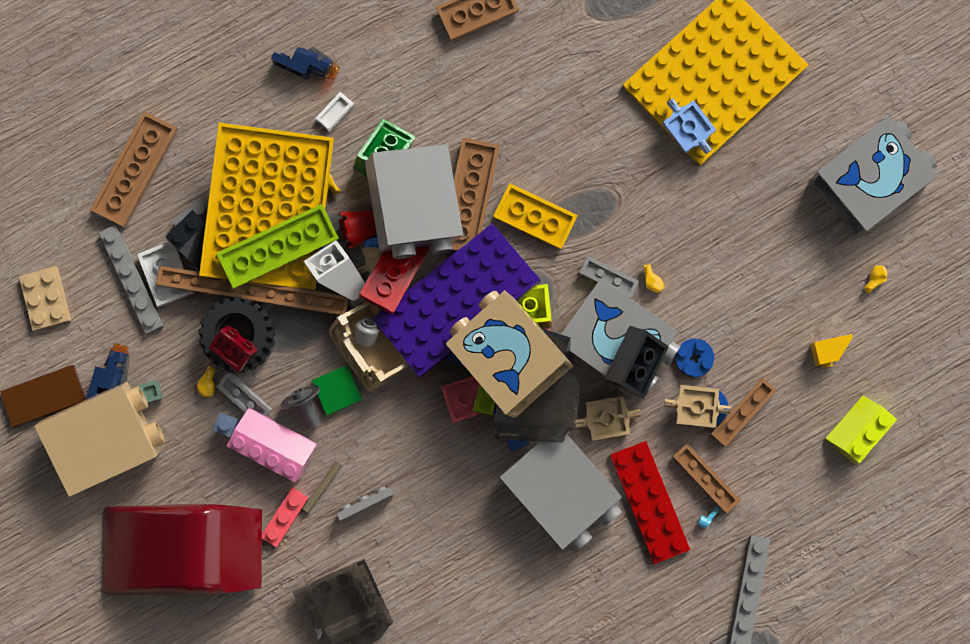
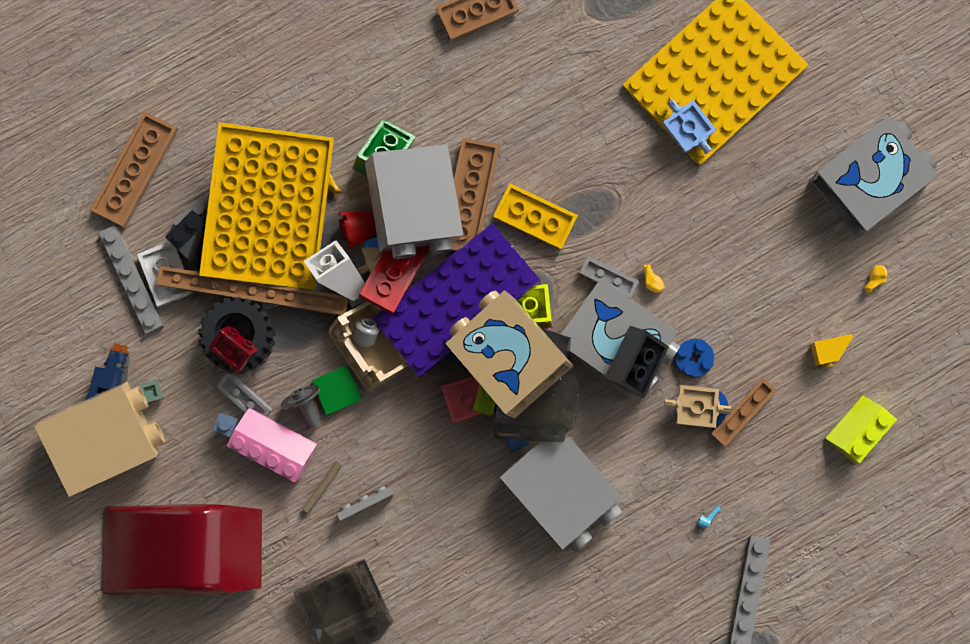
(43, 396): reddish brown tile -> none
(45, 298): tan plate -> none
(205, 384): yellow animal -> none
(277, 246): lime plate -> none
(284, 517): coral plate -> none
(307, 61): dark blue plate -> none
(334, 112): white tile -> none
(607, 418): tan plate -> none
(650, 502): red plate -> none
(706, 478): medium nougat plate -> none

